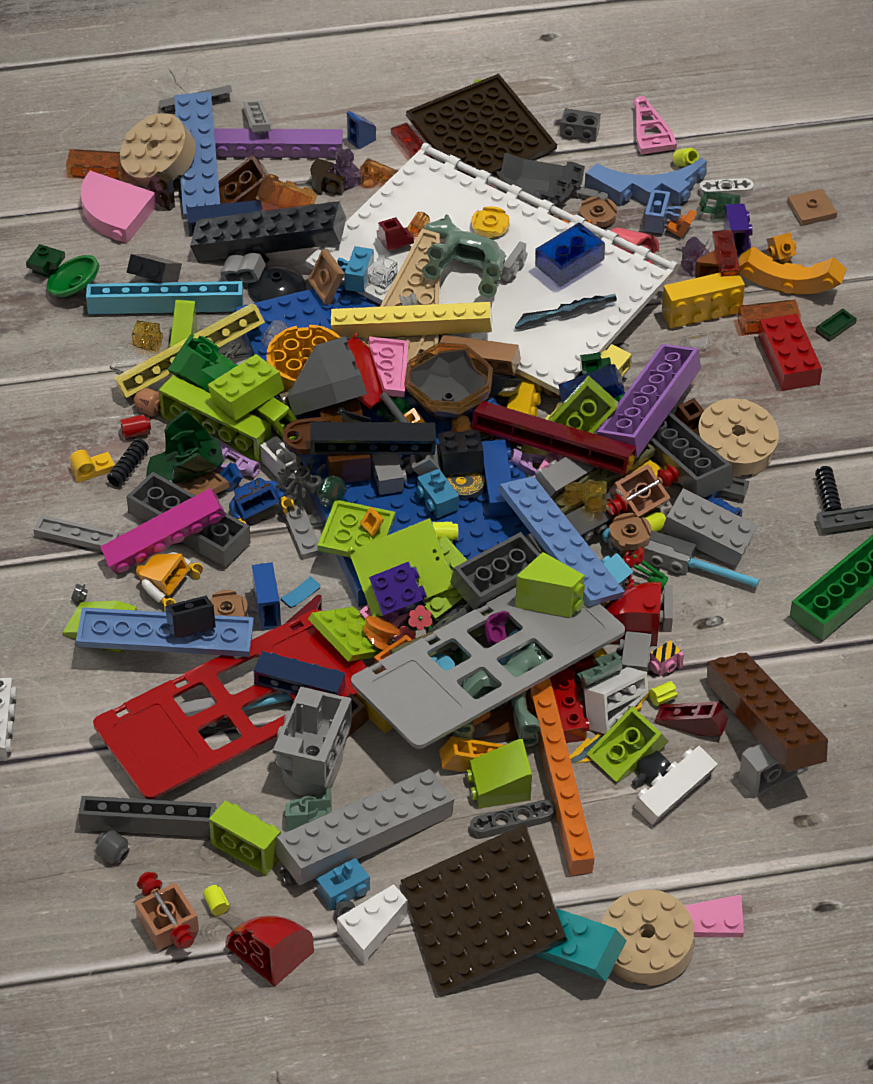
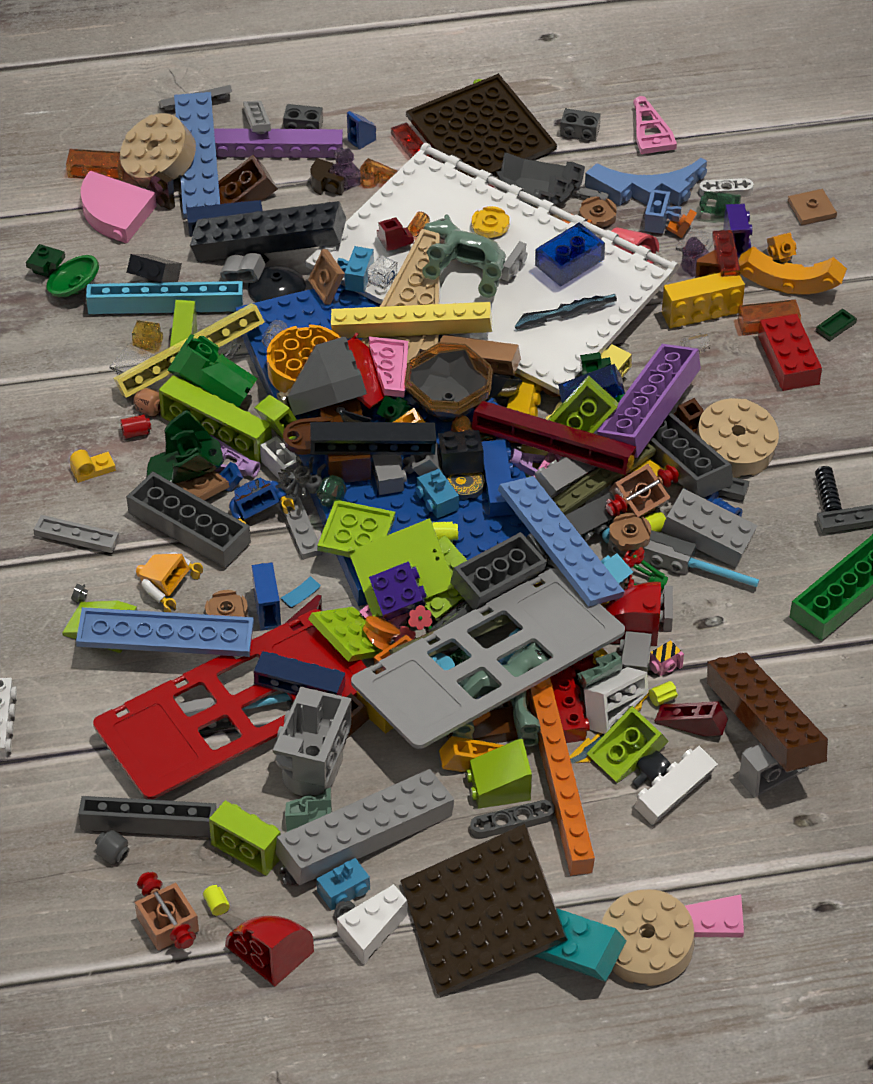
(127, 462): black piece -> none
(163, 531): dark pink brick -> none
(190, 616): black brick -> none
(245, 387): lime brick -> none
(284, 193): clear orange brick -> none
(302, 117): none -> dark grey brick
(372, 521): light orange slope -> none
(393, 408): dark grey bar -> none
(410, 300): light grey wheel -> none
(496, 627): magenta hair -> none
(550, 587): lime slope -> none
(591, 493): clear yellow brick -> none
(685, 157): neon yellow brick -> none

